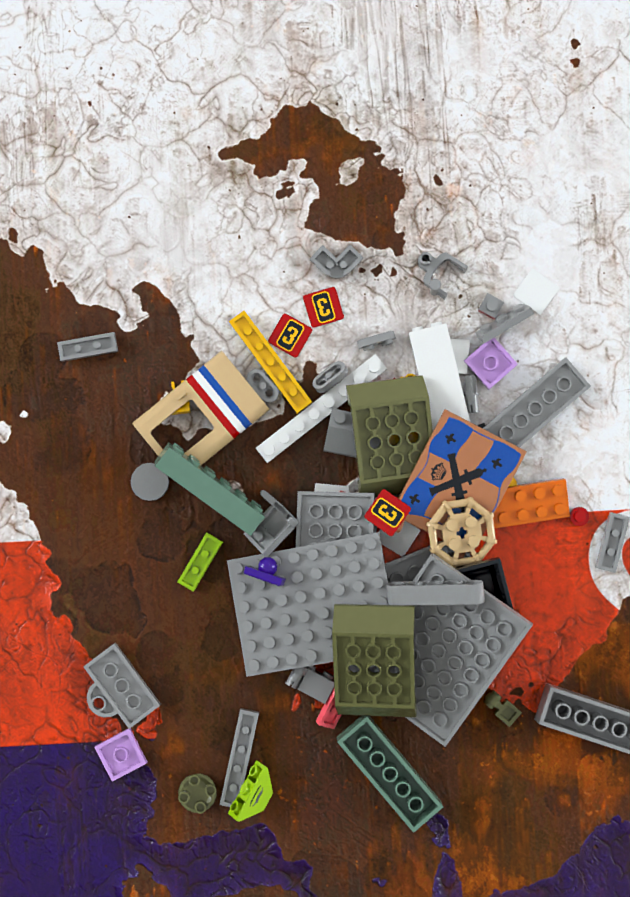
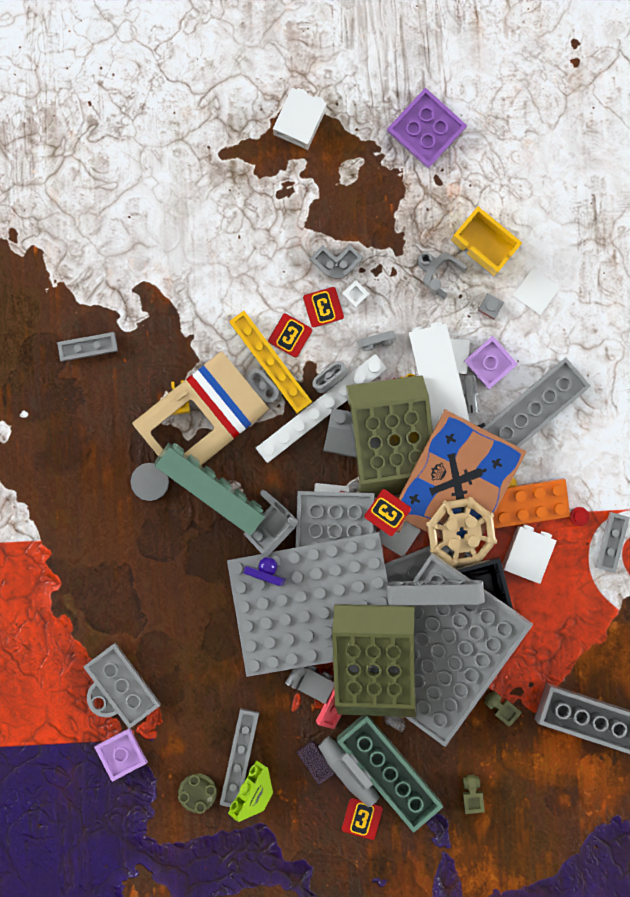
(200, 562): lime tile -> none
(300, 118): none -> white brick
(315, 762): none -> clear purple plate
(349, 773): none -> light grey plate
(355, 294): none -> white plate
(362, 820): none -> sticker
(395, 722): none -> clear plate
(426, 128): none -> medium lavender plate
(473, 799): none -> olive plate
(486, 240): none -> yellow piece
(504, 322): light grey plate -> none
(529, 553): none -> white brick

